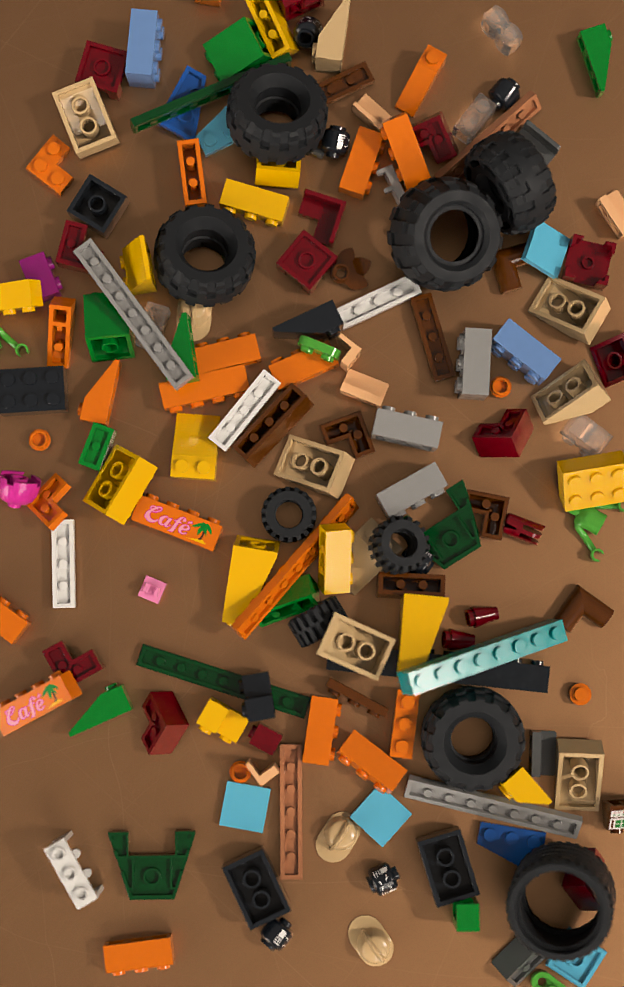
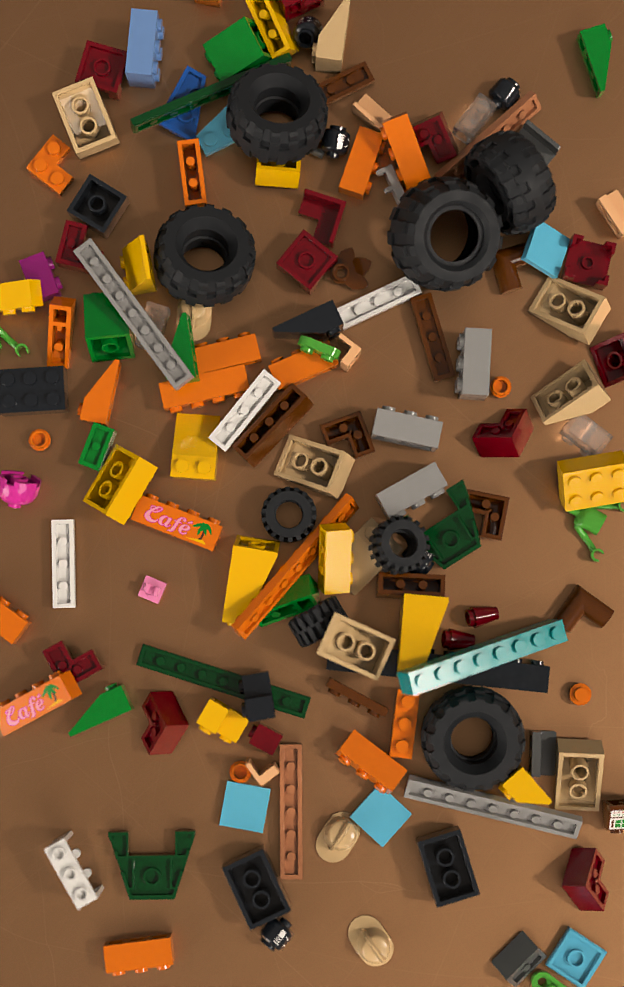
(46, 505): orange plate -> none
(254, 203): yellow brick -> none
(321, 730): orange brick -> none
(364, 388): light nougat panel -> none
(383, 879): black head -> none
(421, 80): orange slope -> none
(466, 915): green panel -> none
(505, 33): clear brick -> none
(509, 841): blue wing -> none
(516, 525): dark red arm -> none
(524, 353): medium blue brick -> none
(549, 940): black tyre -> none

